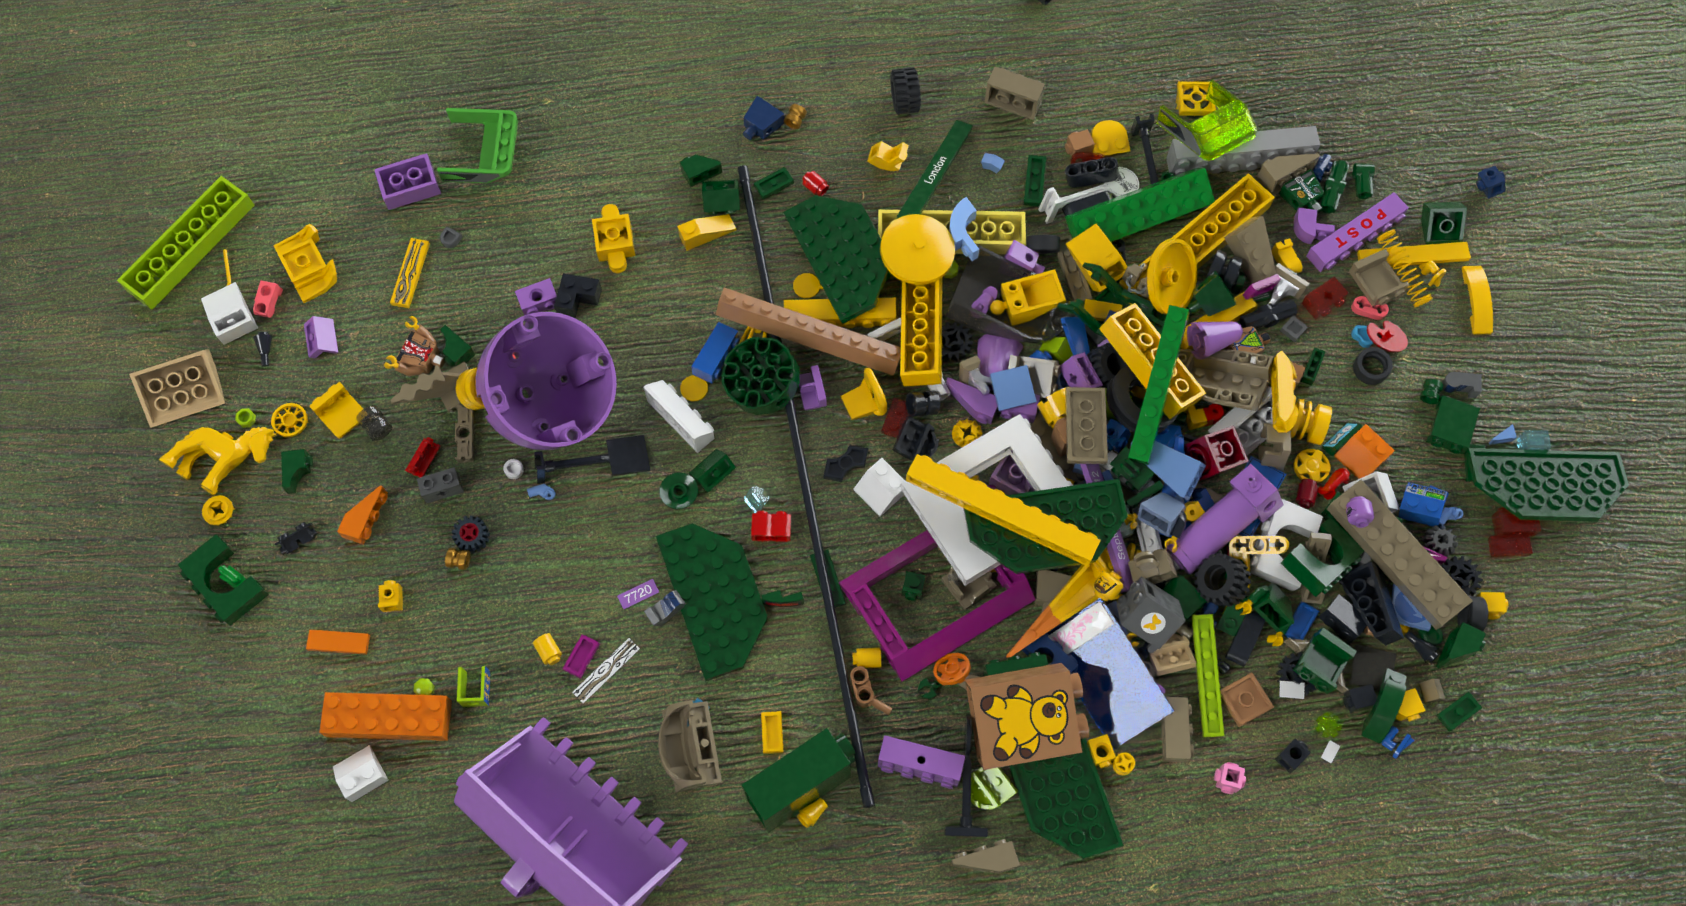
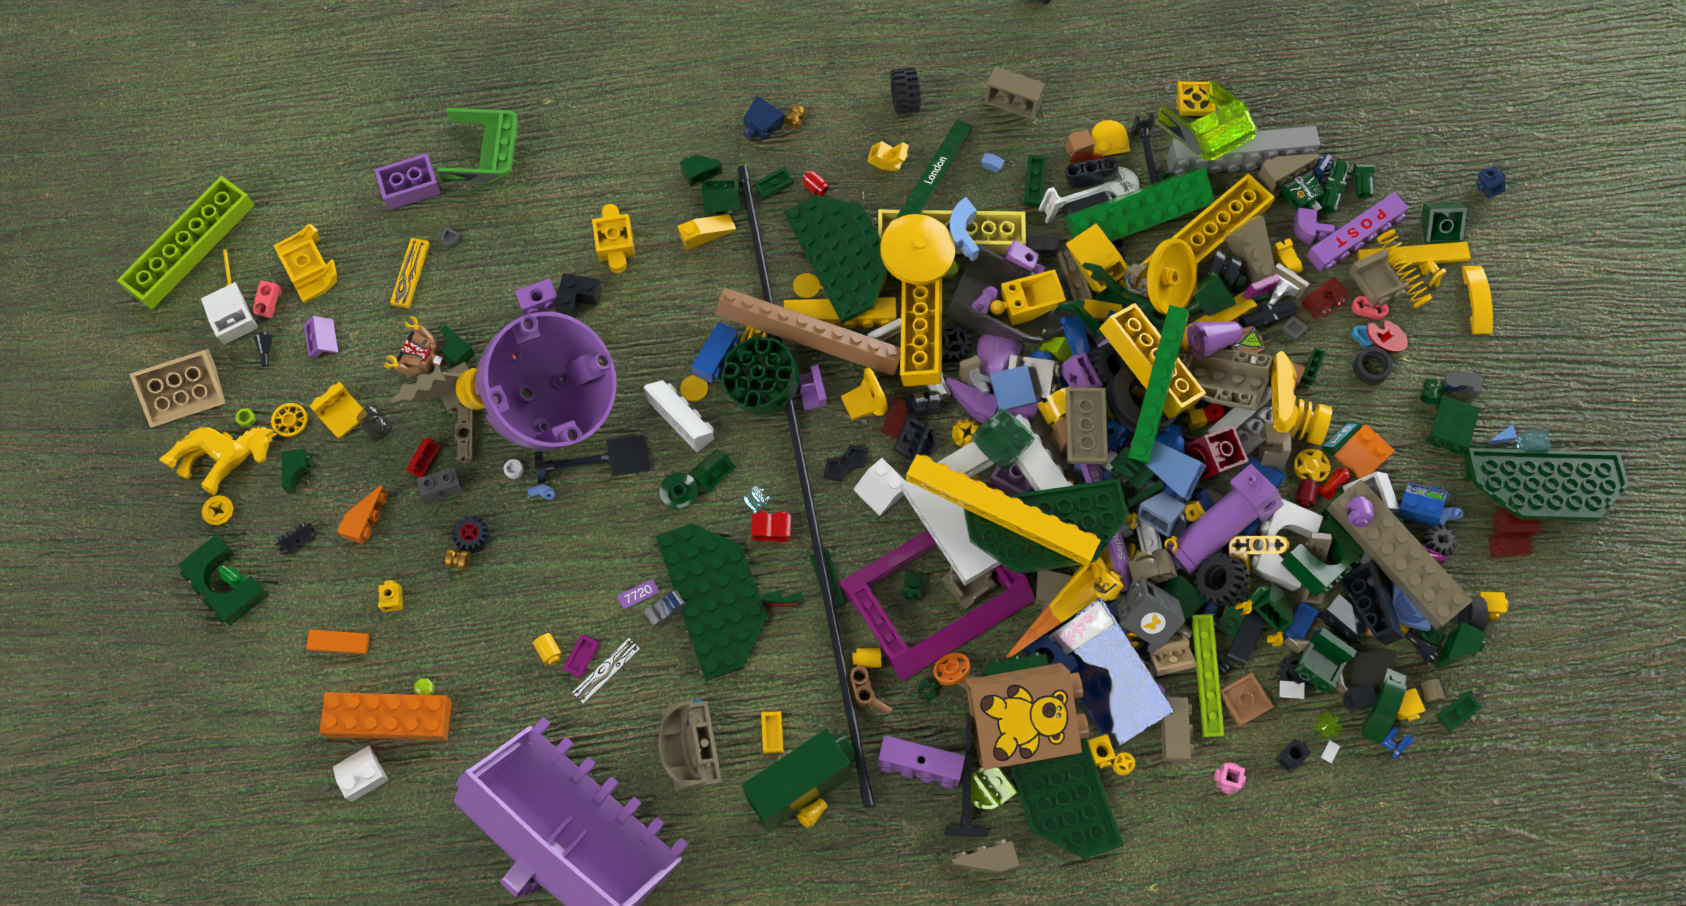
(461, 689): lime piece -> none
(1003, 439): none -> clear green piece
(1464, 570): black gear -> none

